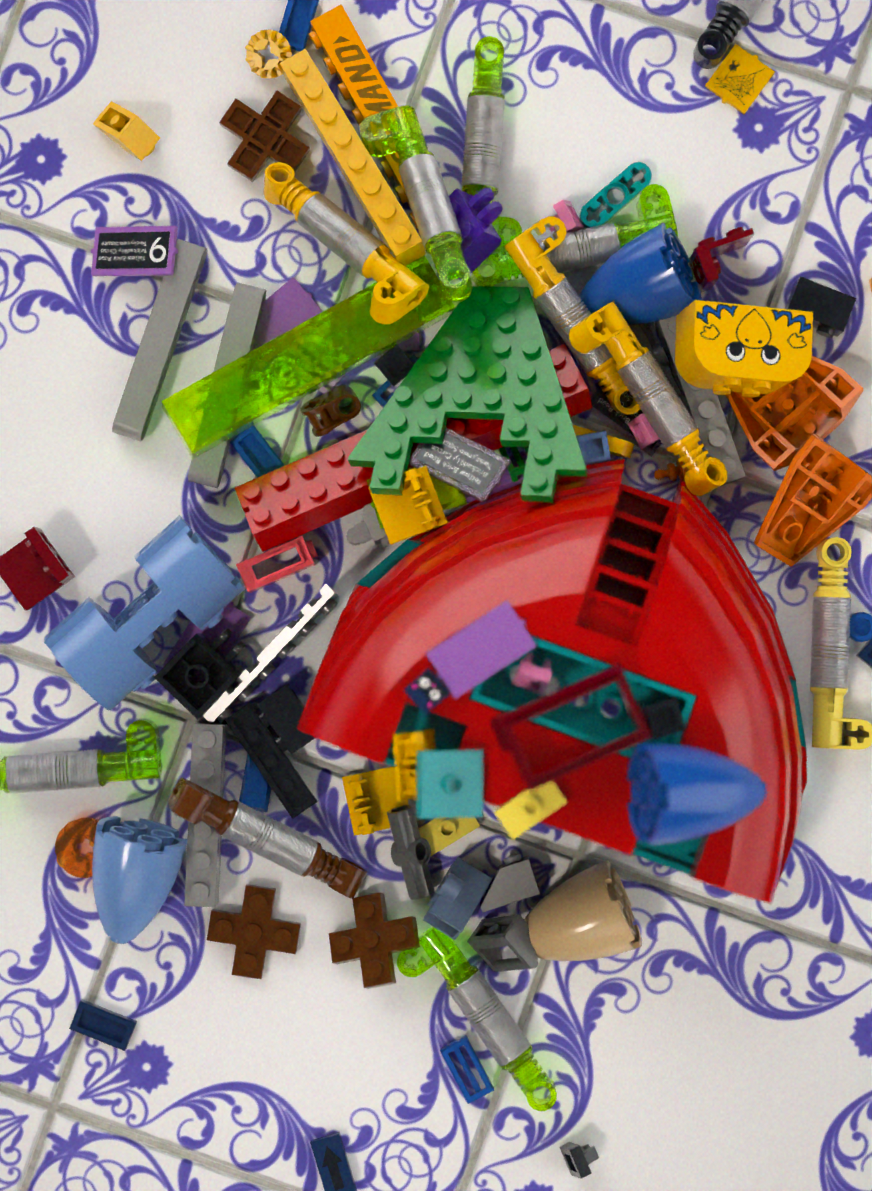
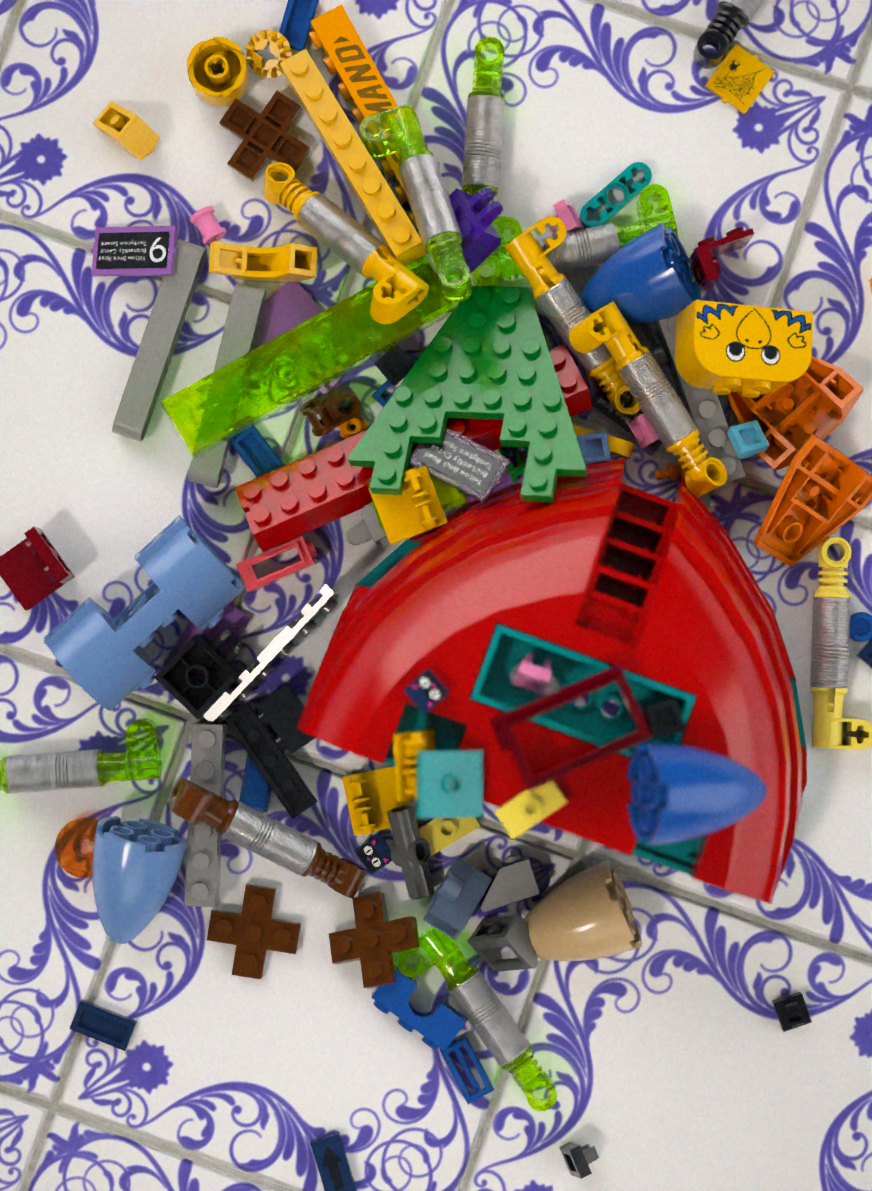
(208, 225): none -> bright pink bush
(211, 57): none -> yellow brick
(257, 264): none -> yellow arch
(360, 423): none -> light orange plate
(375, 853): none -> tile
(436, 1026): none -> blue arch
(481, 649): medium lavender piece -> none
(747, 439): none -> medium azure tile
(791, 1011): none -> black tile
(829, 306): black brick -> none

